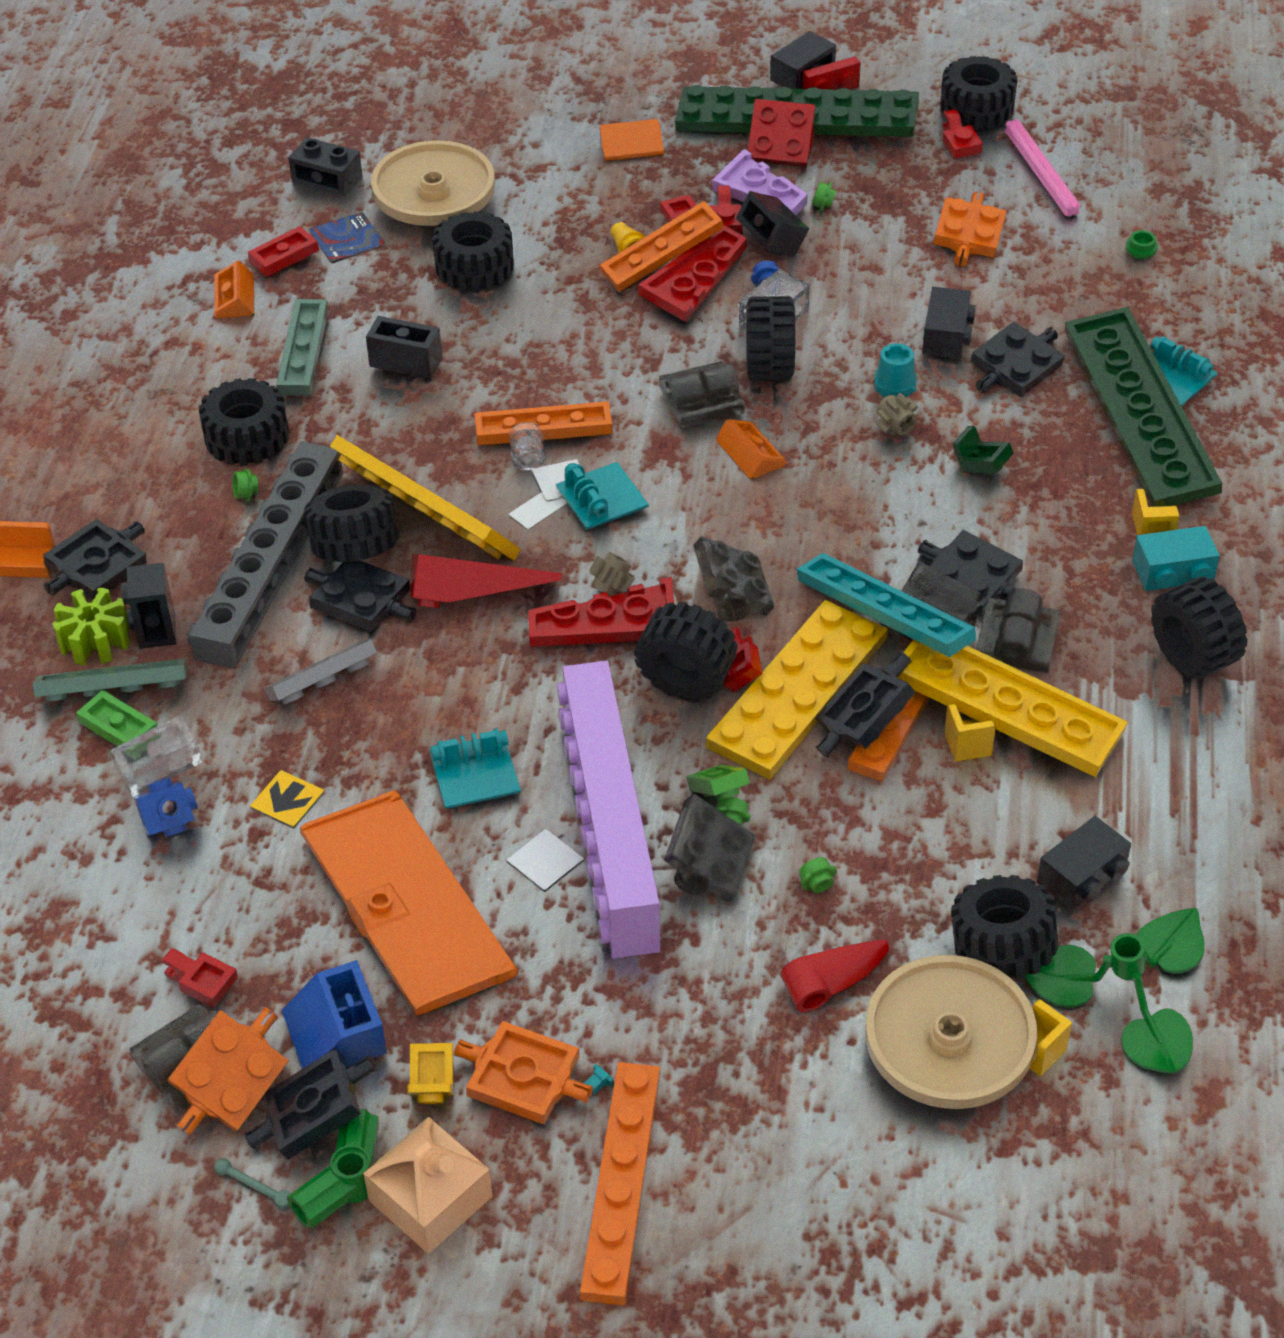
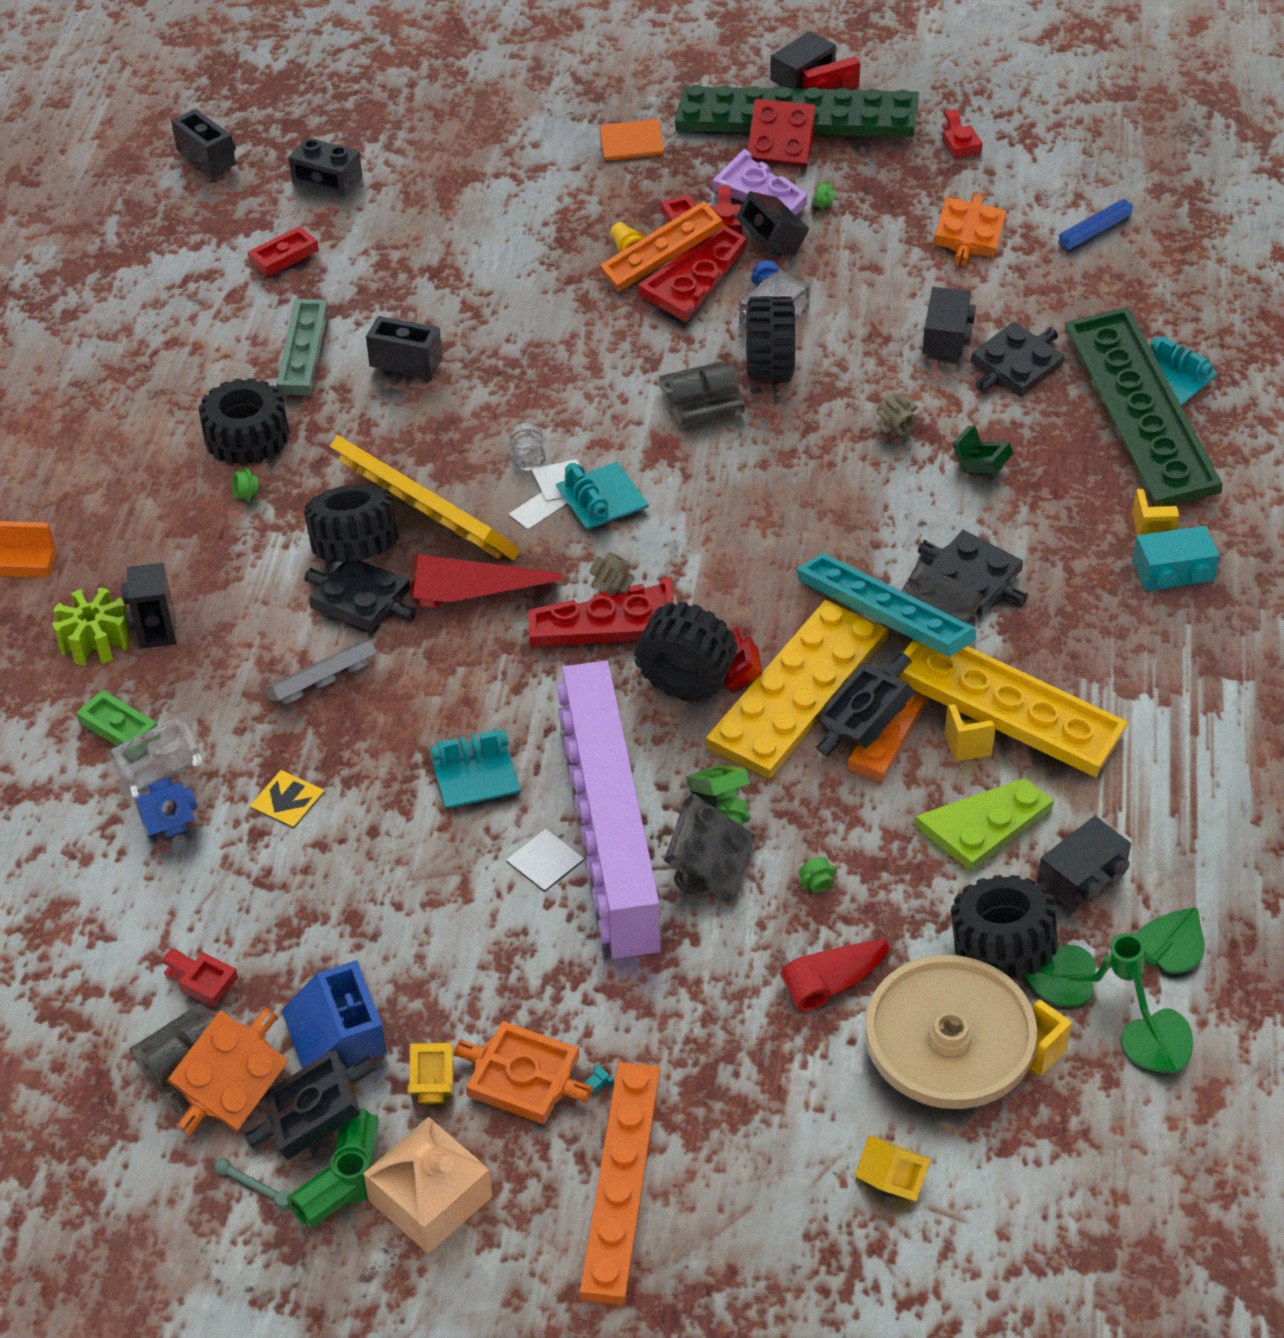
(94, 558): black plate -> none
(127, 677): sand green plate -> none
(204, 142): none -> black brick
(234, 291): orange slope -> none
(263, 558): dark grey brick -> none
(346, 236): sticker -> none
(407, 903): orange door -> none
(432, 182): tan dish -> none
(473, 251): black tyre -> none
(554, 421): orange plate -> none
(733, 580): clear smoke plate -> none
(749, 448): orange slope -> none
(892, 1168): none -> yellow panel
(895, 371): teal piece -> none
(979, 90): black tyre -> none
(985, 822): none -> lime wing
(1019, 630): clear smoke plate -> none
(1042, 168): bright pink axle -> none
(1095, 224): none -> blue axle
(1141, 244): green plate -> none
(1199, 628): black tyre -> none

